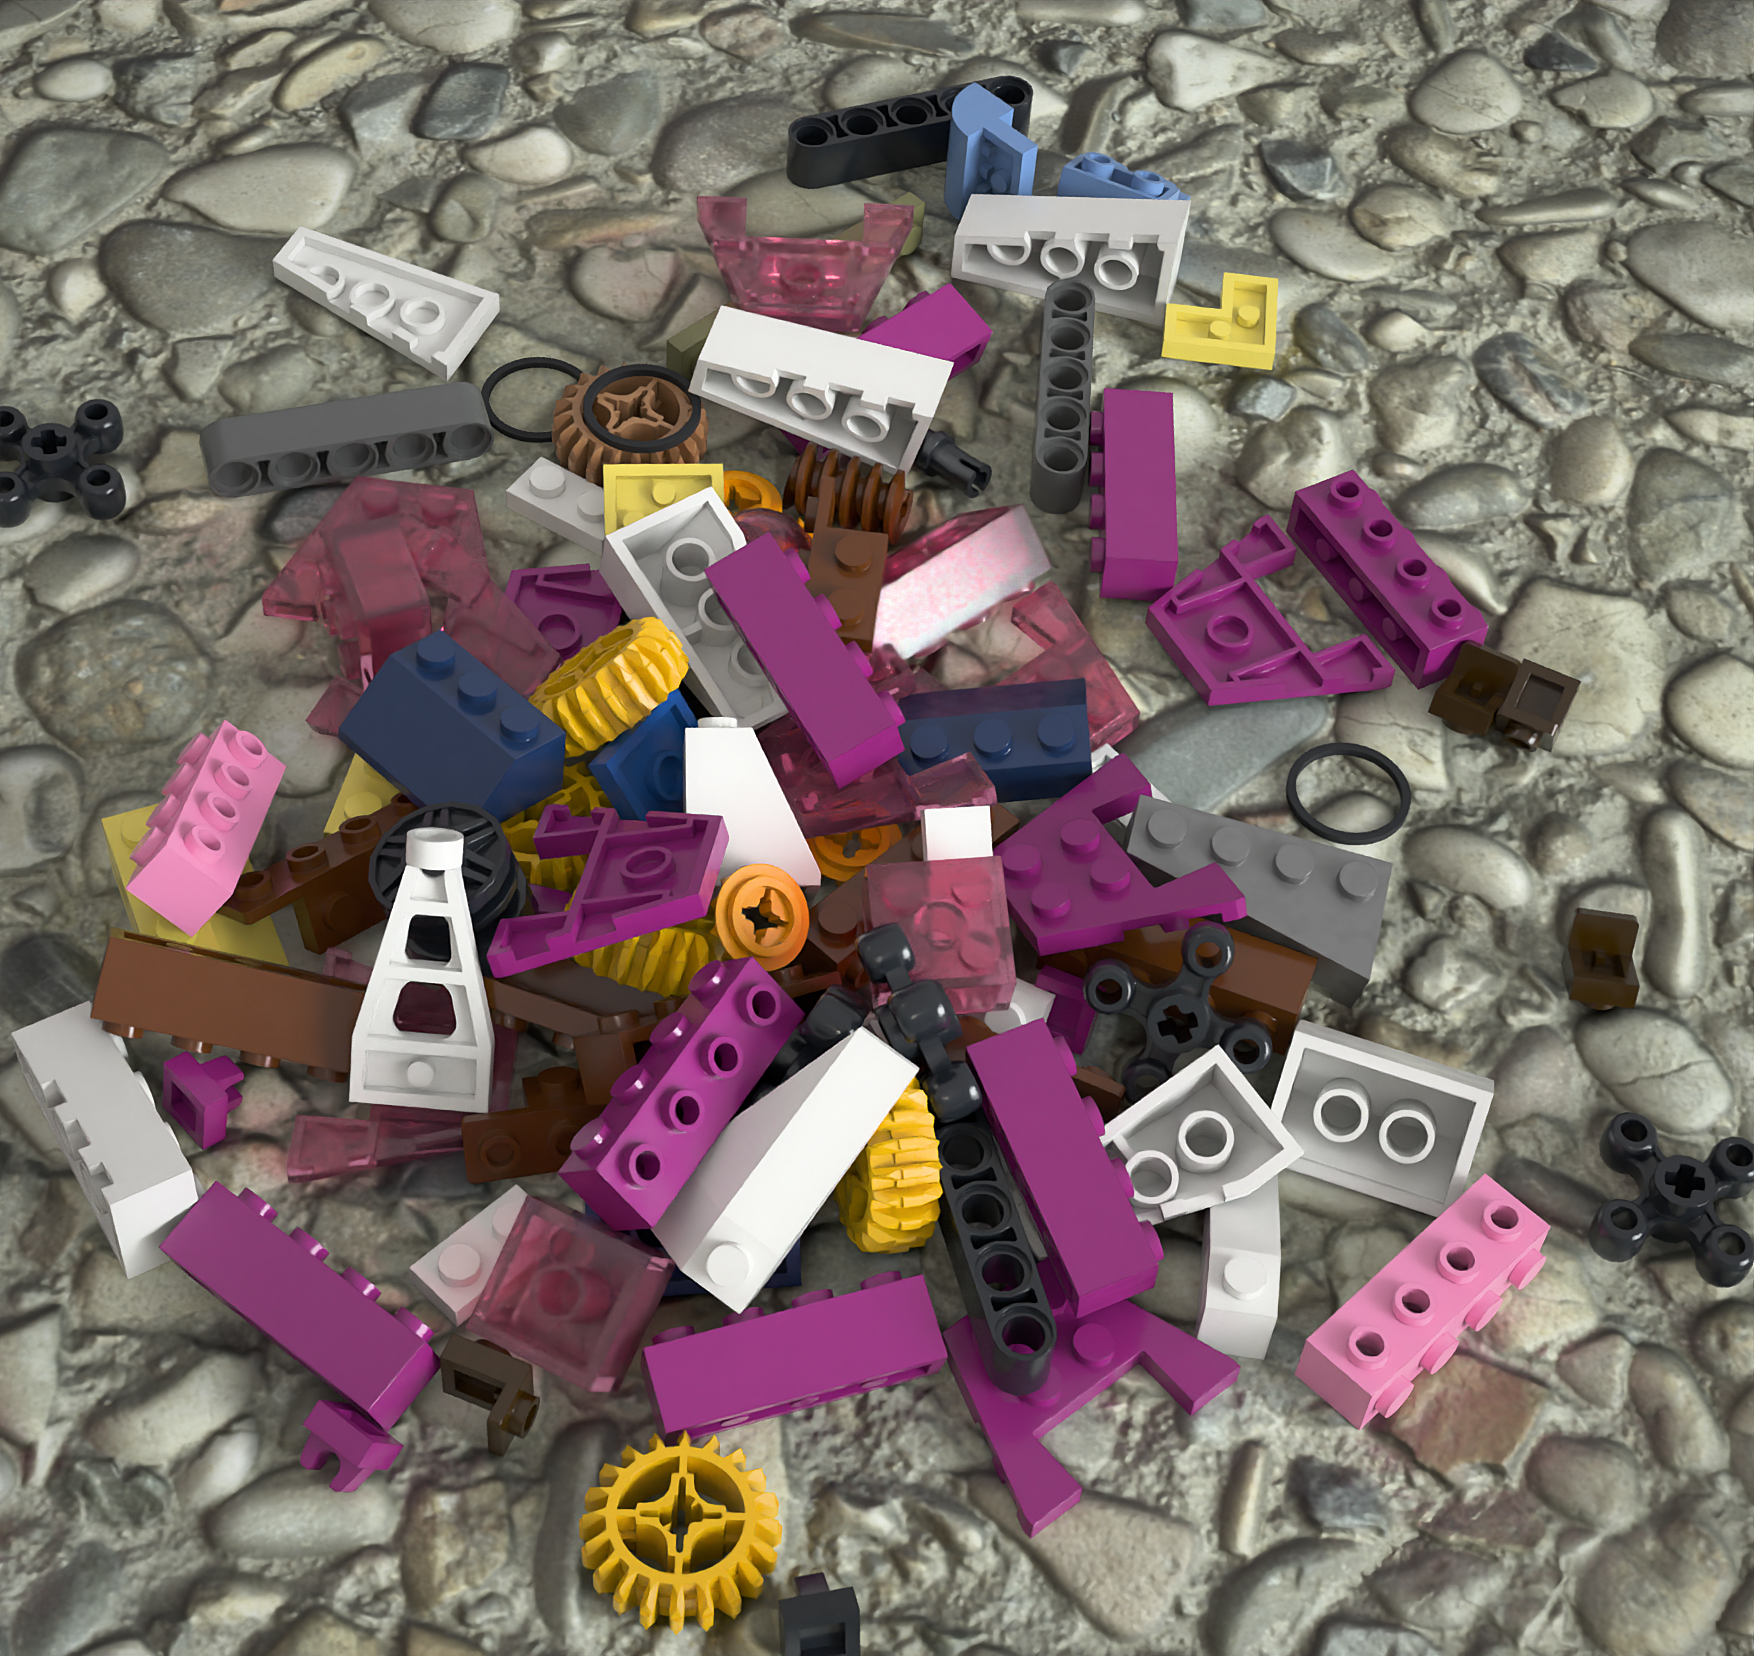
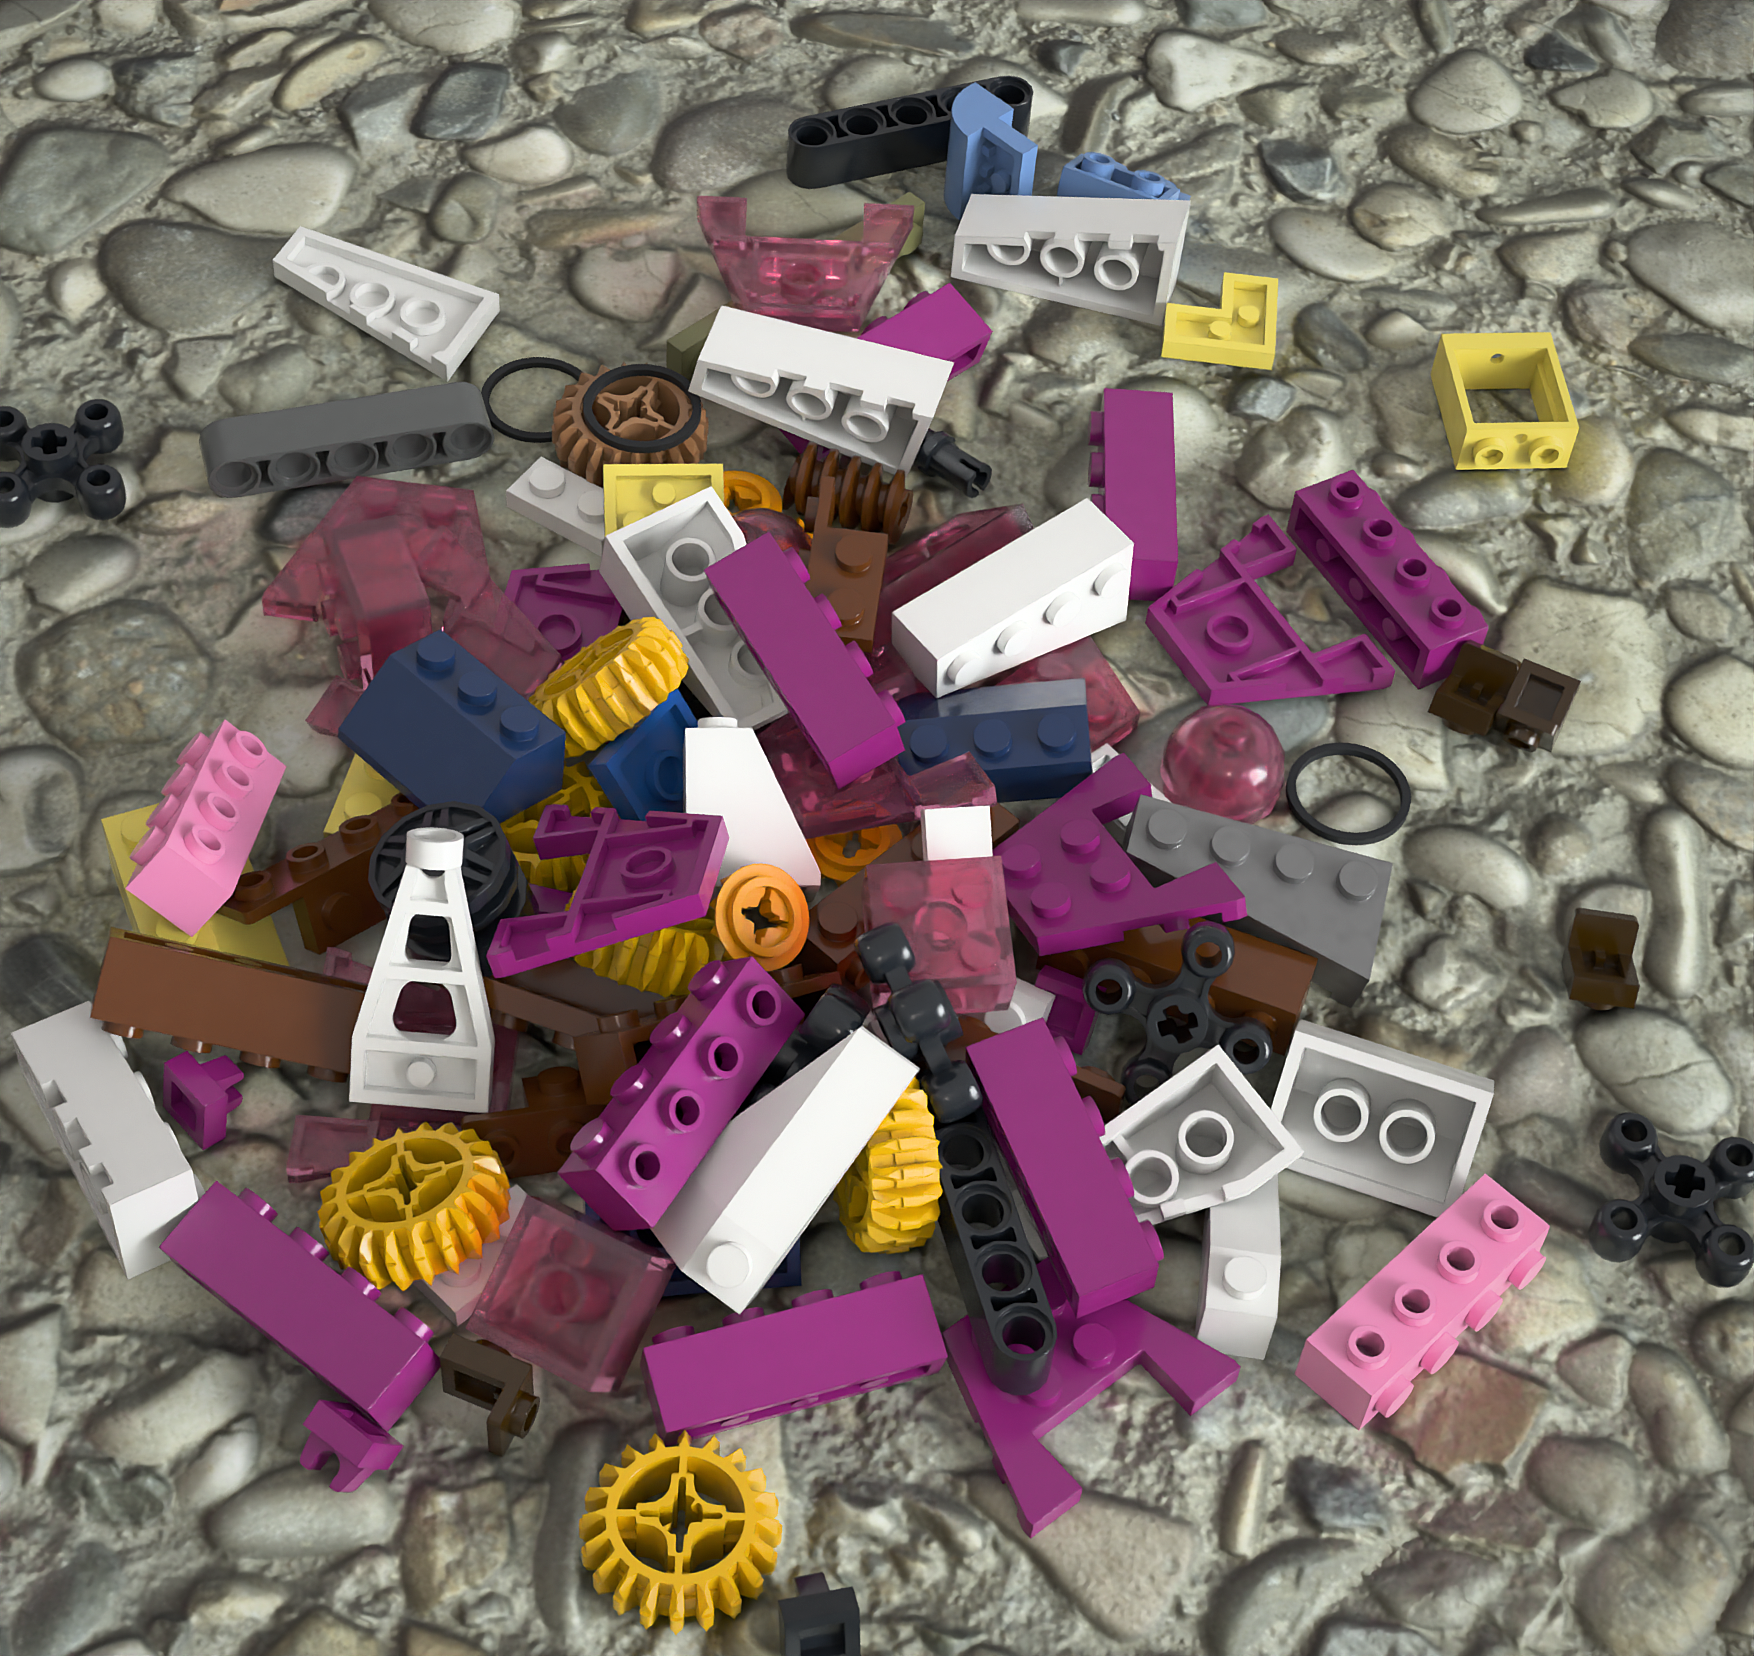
(415, 1205): none -> yellow gear
(1018, 601): none -> white wedge
(1062, 397): dark grey beam -> none
(1224, 763): none -> clear pink cylinder
(1525, 363): none -> light yellow window

